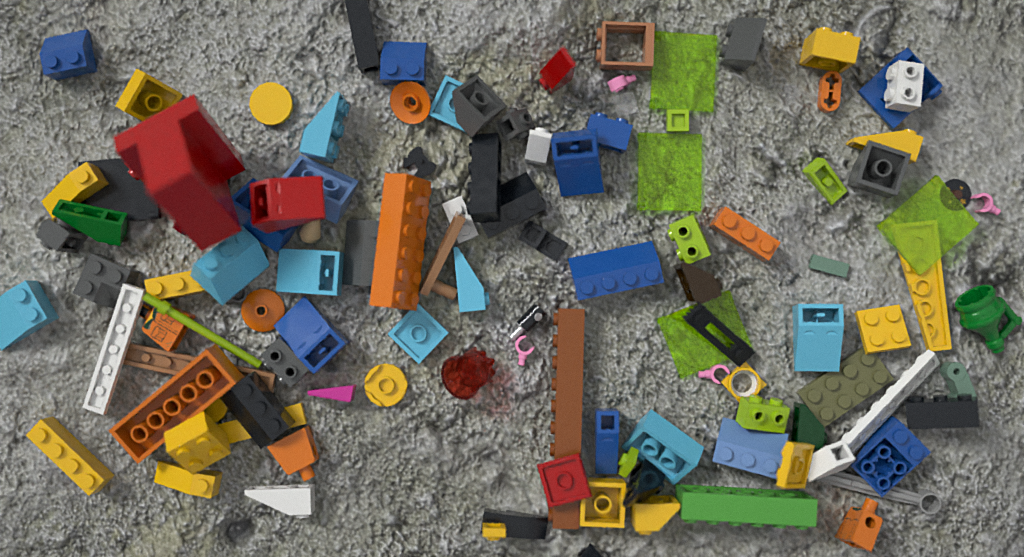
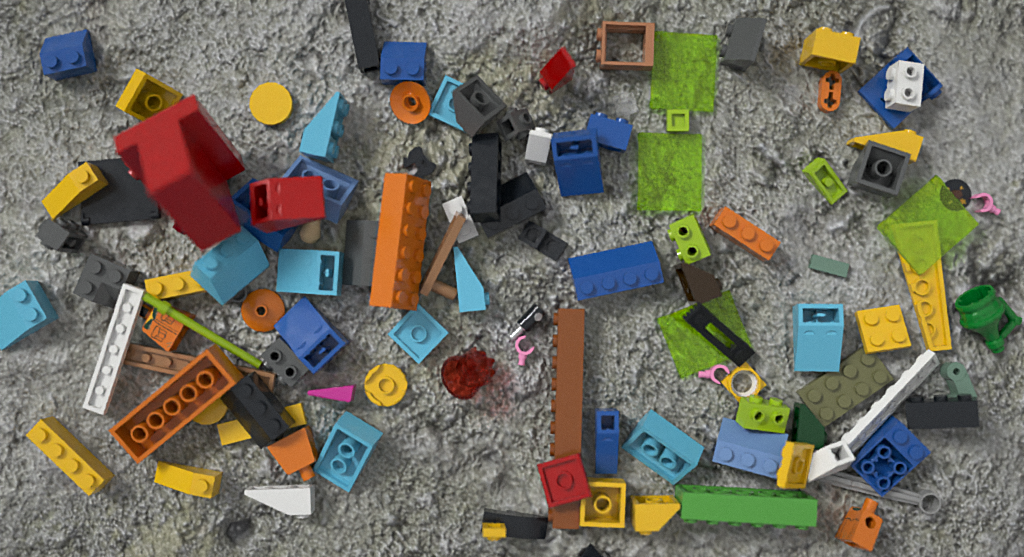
(96, 222): green slope -> none
(197, 443): yellow brick -> none
(347, 451): none -> medium azure slope
(621, 82): bright pink piece -> none
(627, 461): lime plate -> none
(643, 483): black slope -> none

